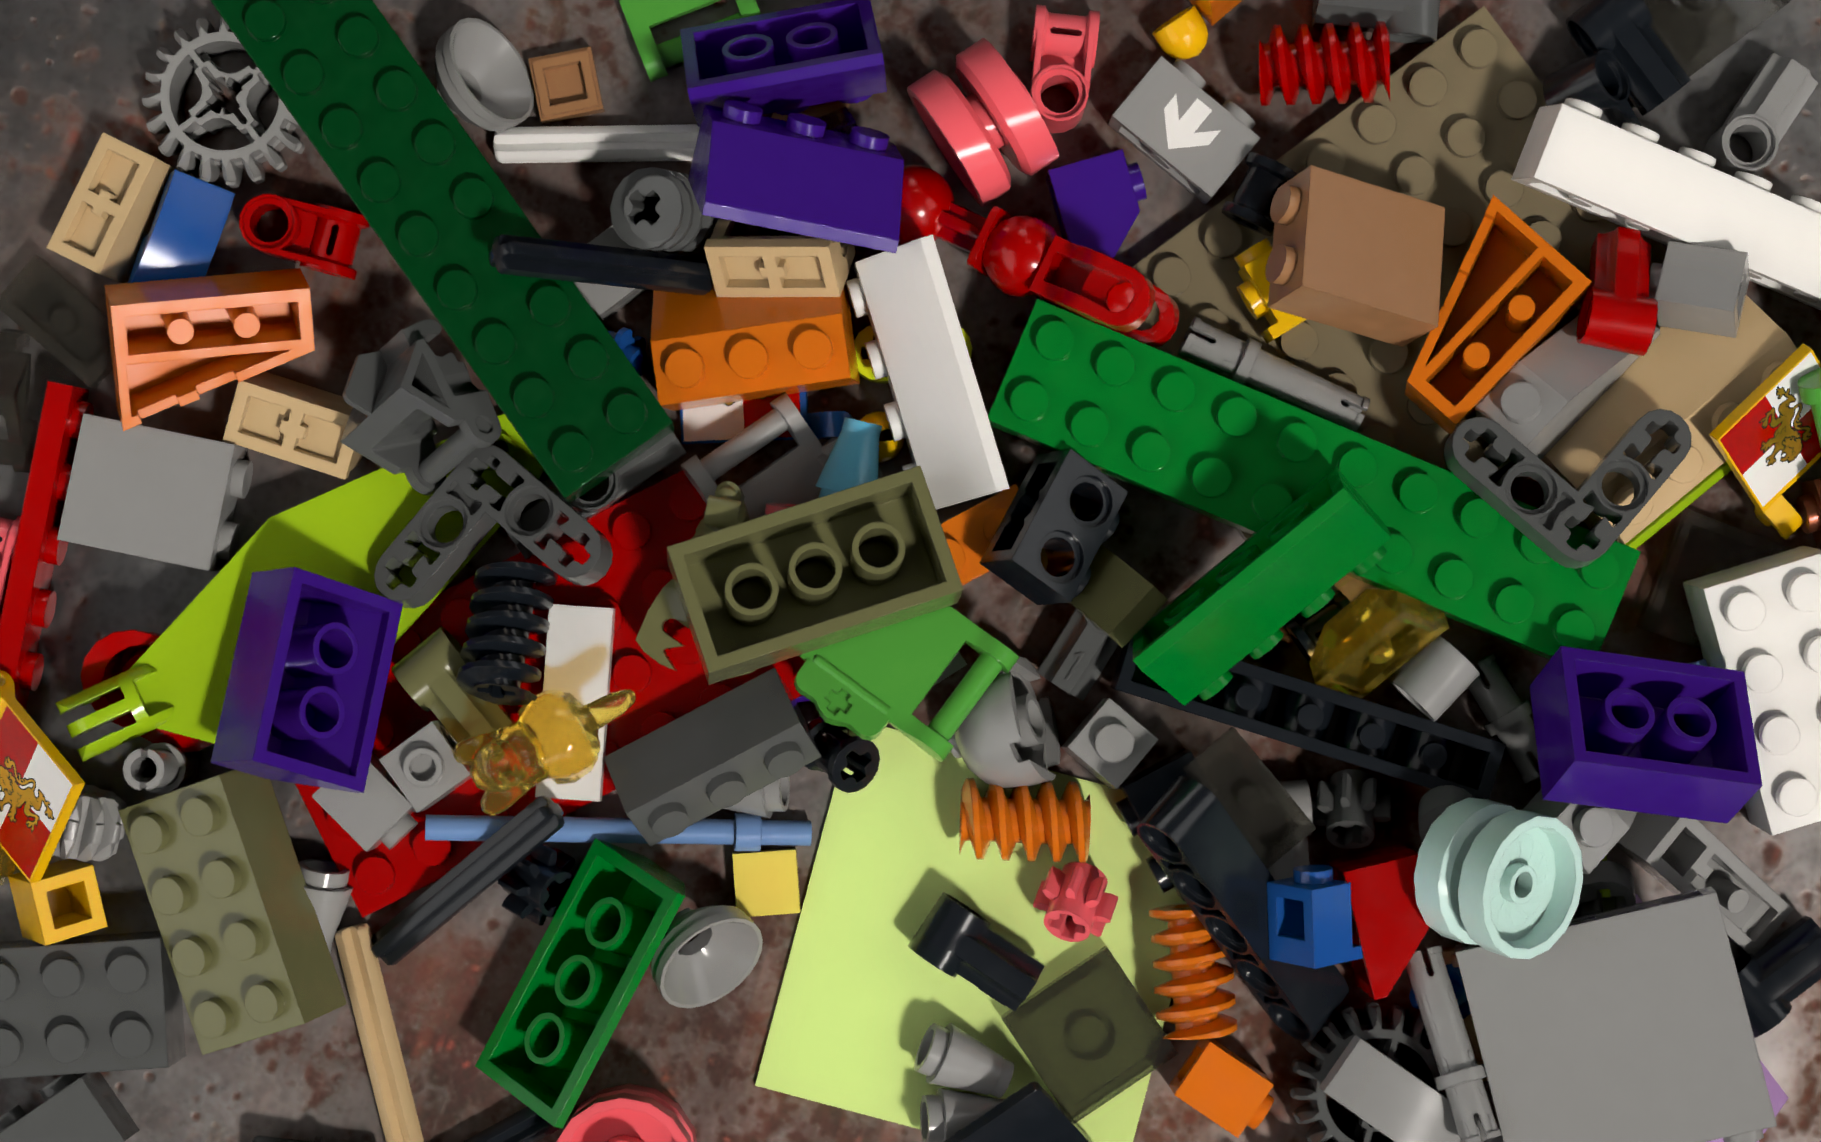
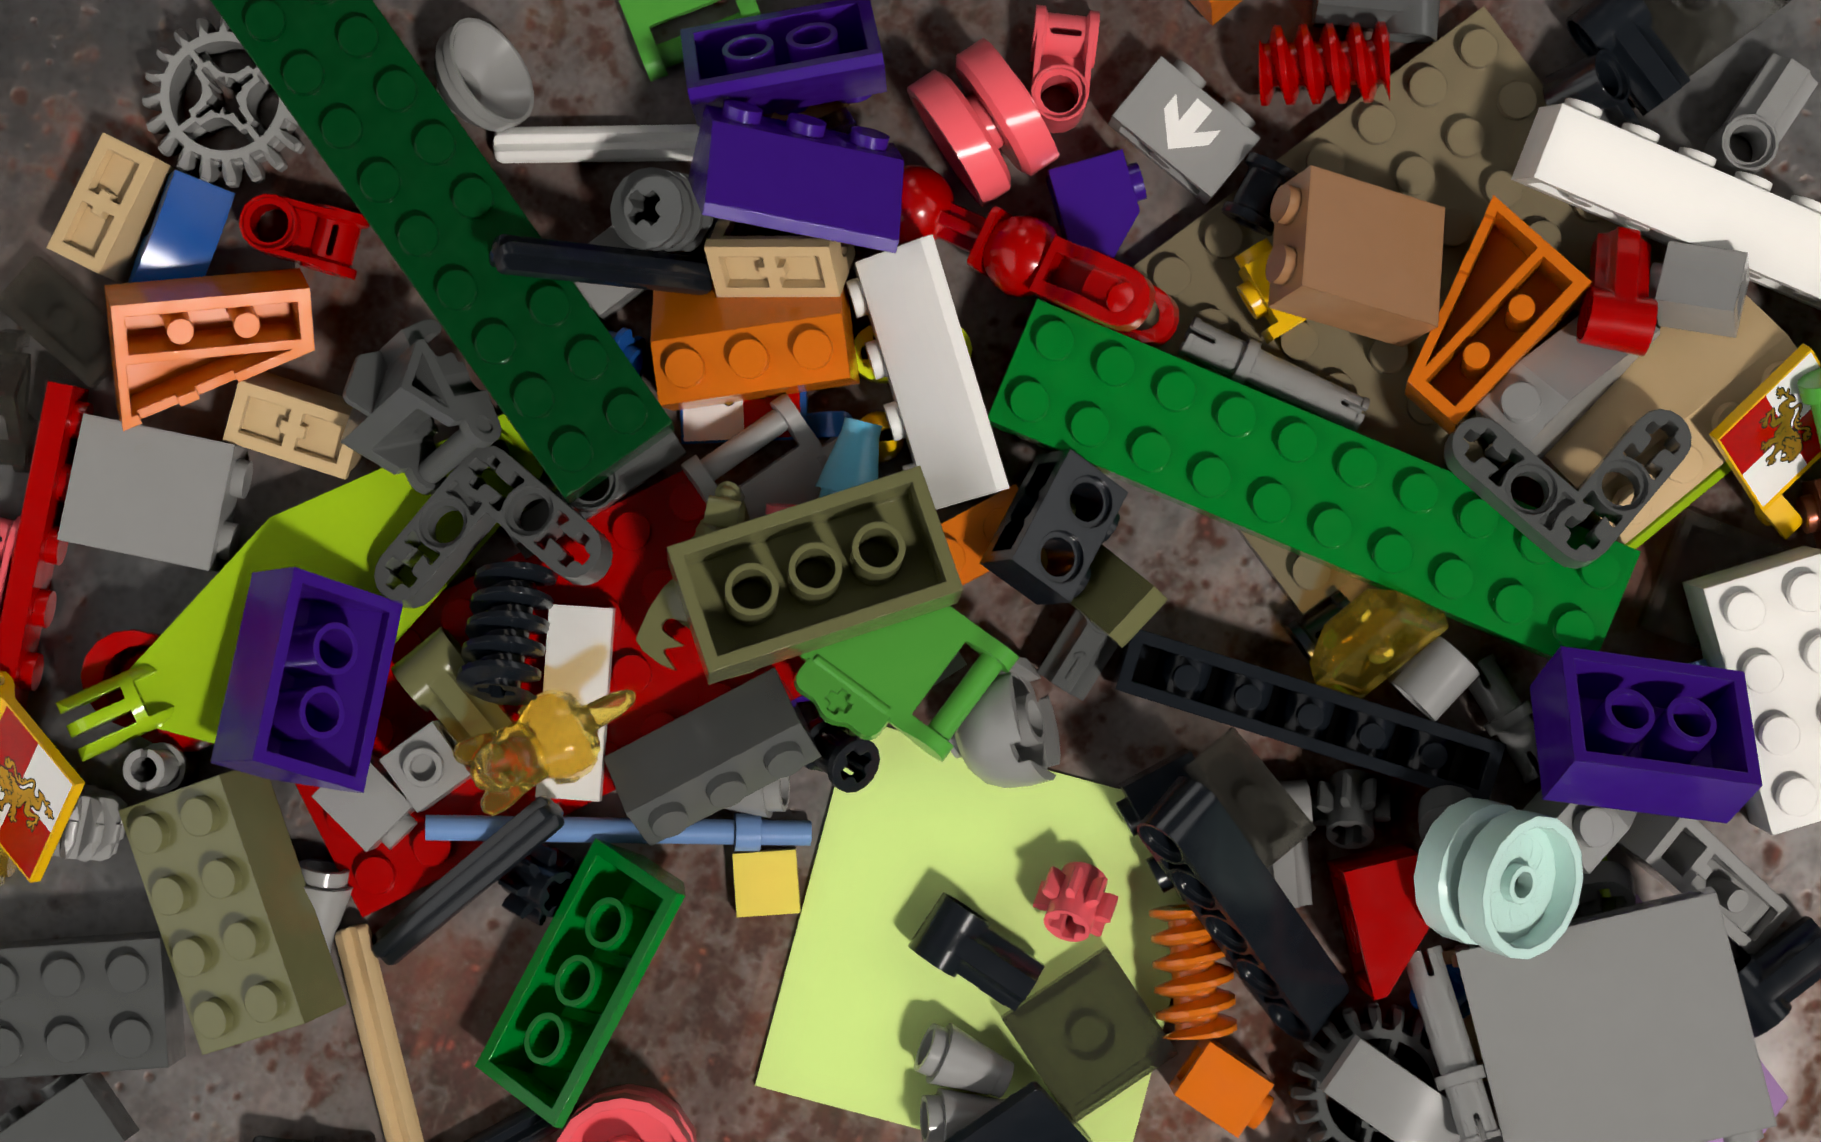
(60, 904): yellow brick -> none
(566, 85): medium nougat tile -> none
(712, 962): light grey piece -> none
(1025, 820): orange piece -> none
(1109, 743): light grey brick -> none
(1183, 34): yellow hinge -> none
(1261, 588): green slope -> none
(1311, 919): blue brick -> none

